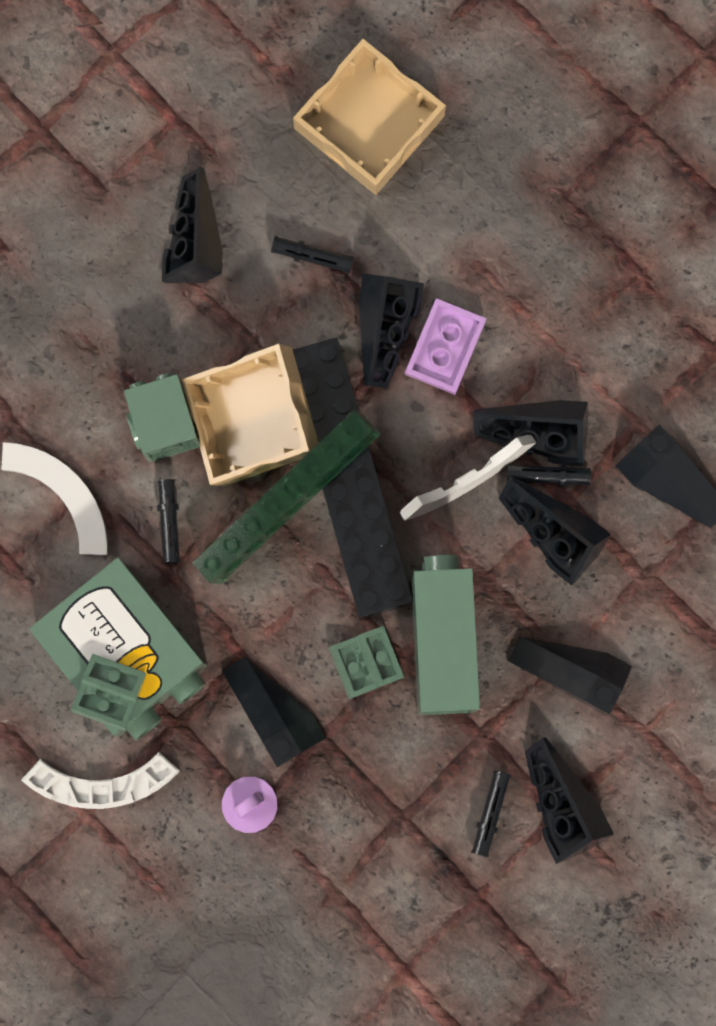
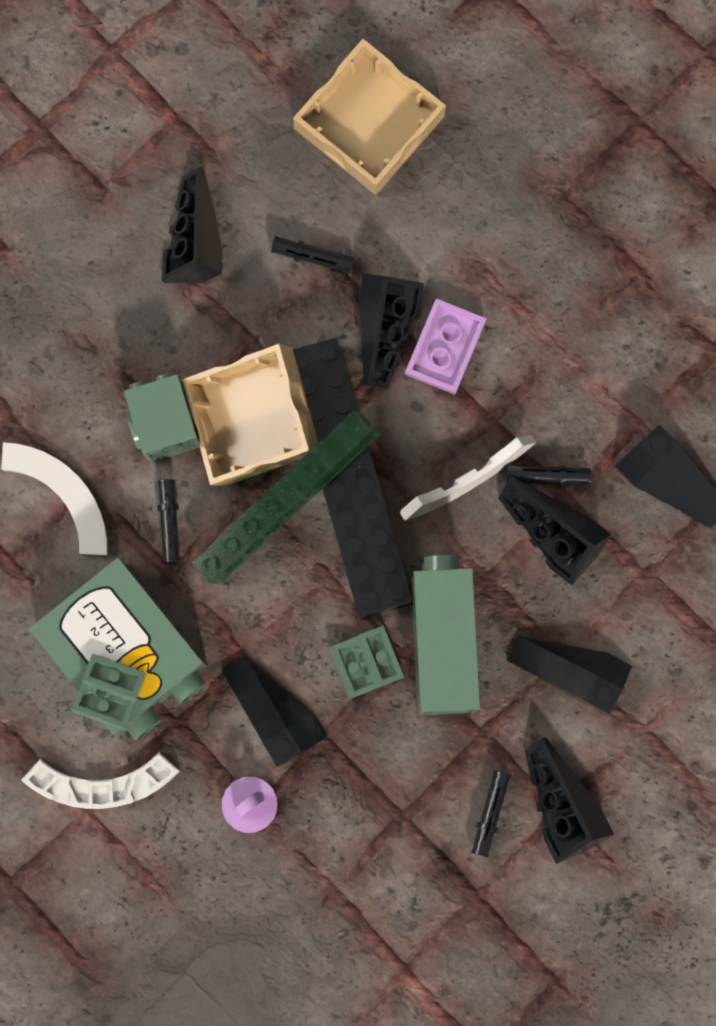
(556, 427): black wedge -> none

